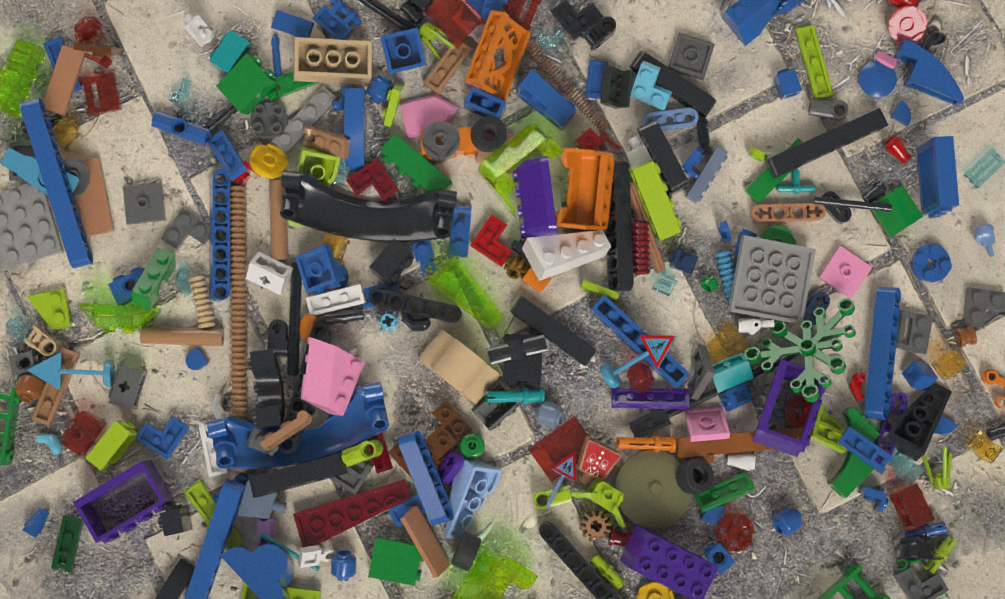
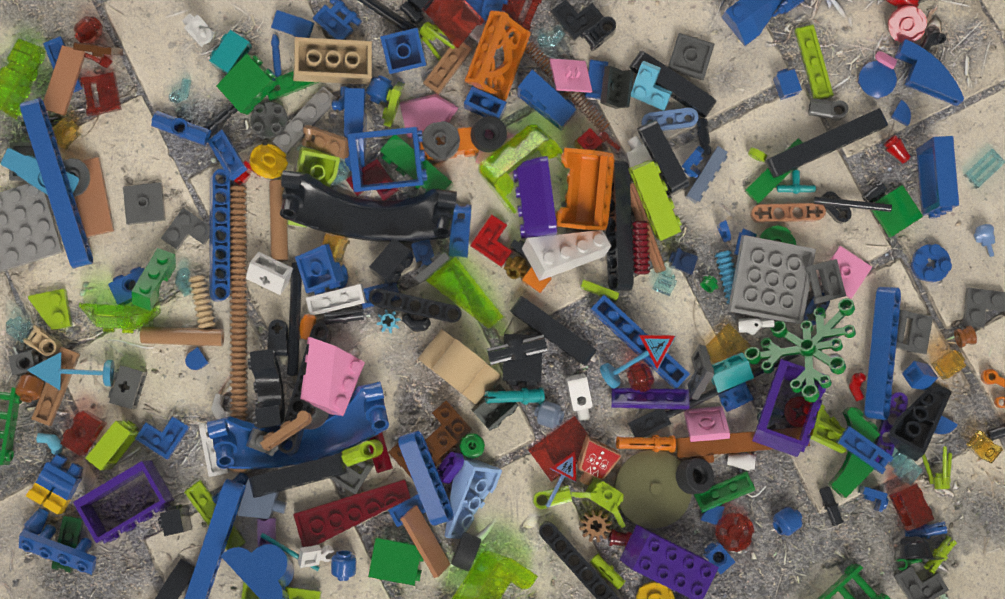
(56, 484): none -> blue hips
(65, 555): none -> blue plate
(355, 159): none -> blue window
(437, 261): none -> dark grey plate
(570, 75): none -> bright pink piece
(578, 386): none -> white torso
(830, 279): none -> dark grey plate
(831, 505): none -> black axle

